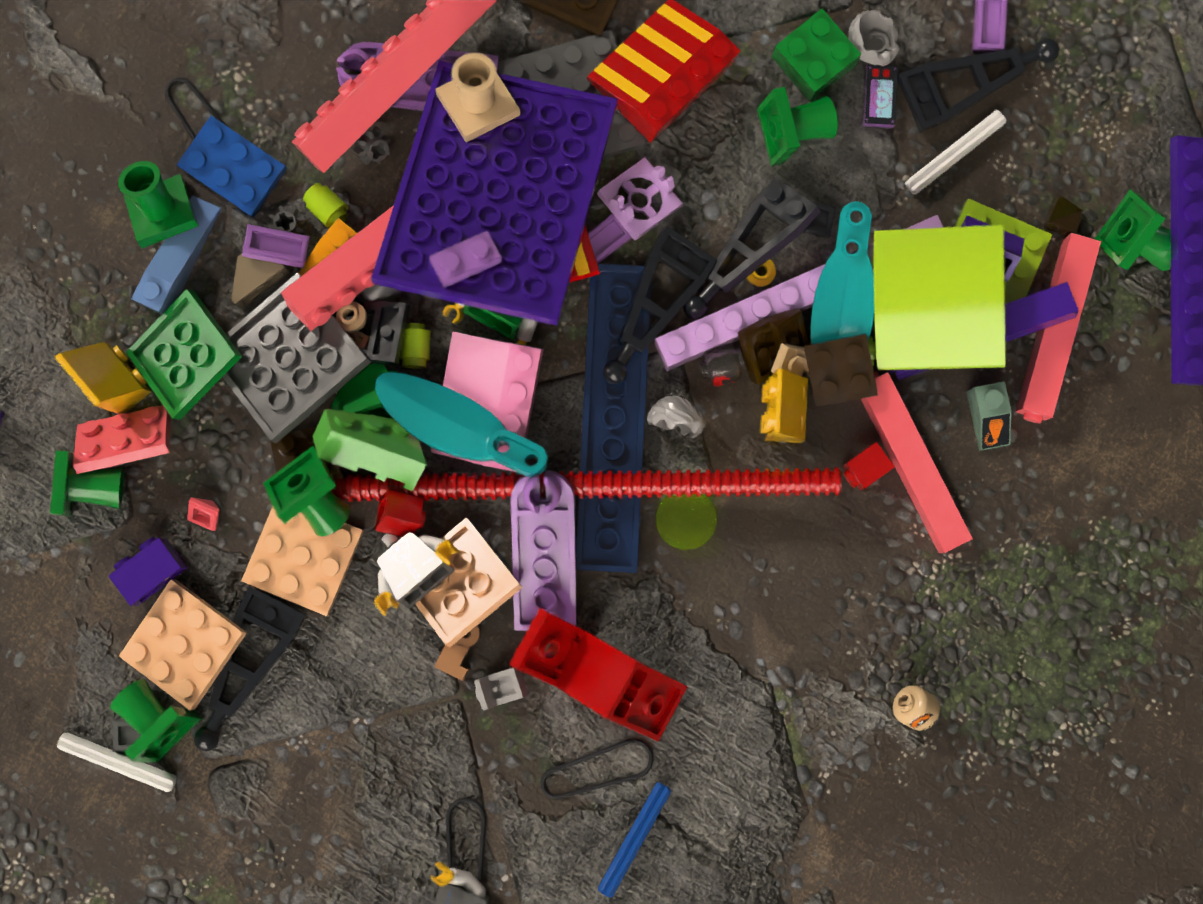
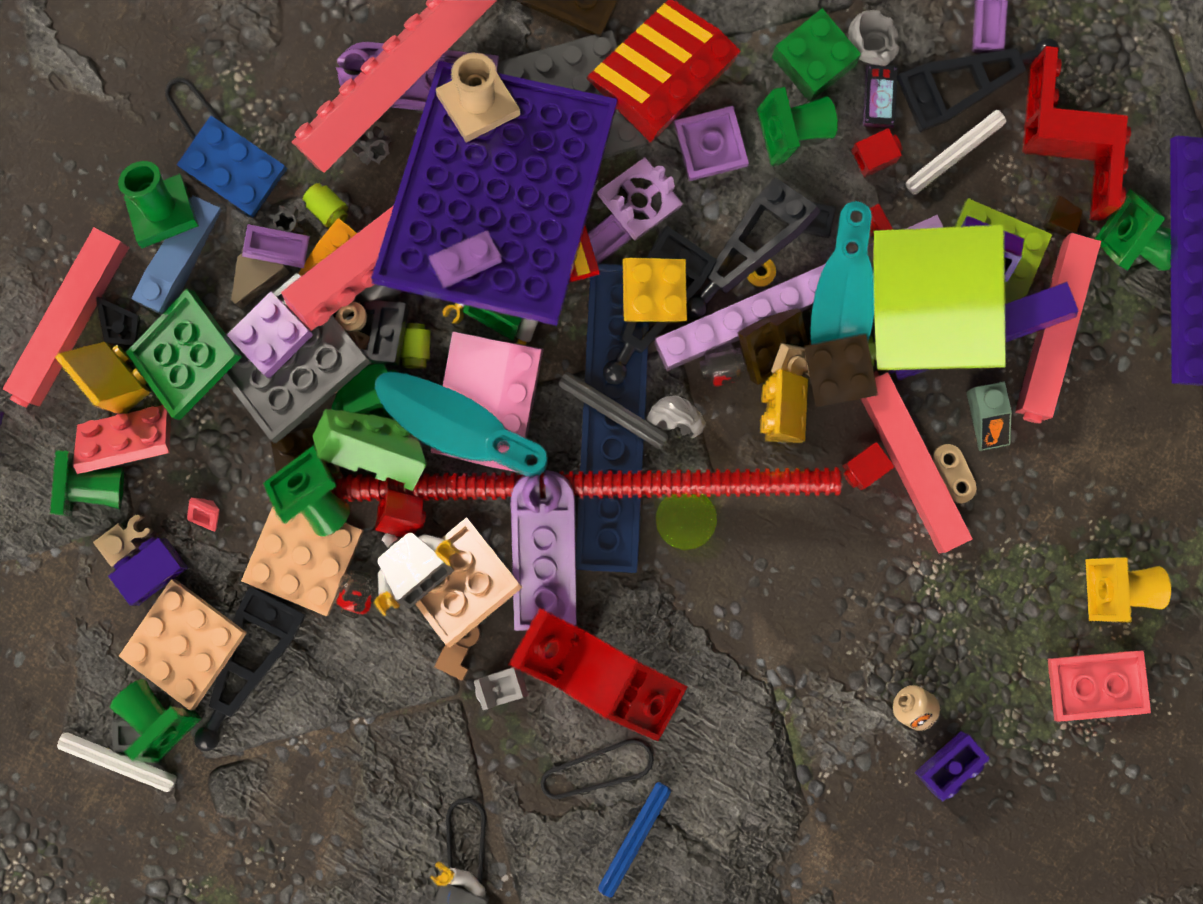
(65, 318): none -> coral brick
(117, 324): none -> black piece
(120, 542): none -> tan plate
(269, 334): none -> plate
(356, 593): none -> clear smoke head
(613, 410): none -> dark grey axle
(654, 290): none -> yellow plate
(711, 143): none -> medium lavender plate
(877, 152): none -> red brick
(879, 220): none -> red plate
(952, 766): none -> dark purple brick
(954, 473): none -> tan plate
(1076, 135): none -> red bracket
(1099, 685): none -> coral plate
(1115, 589): none -> yellow plant

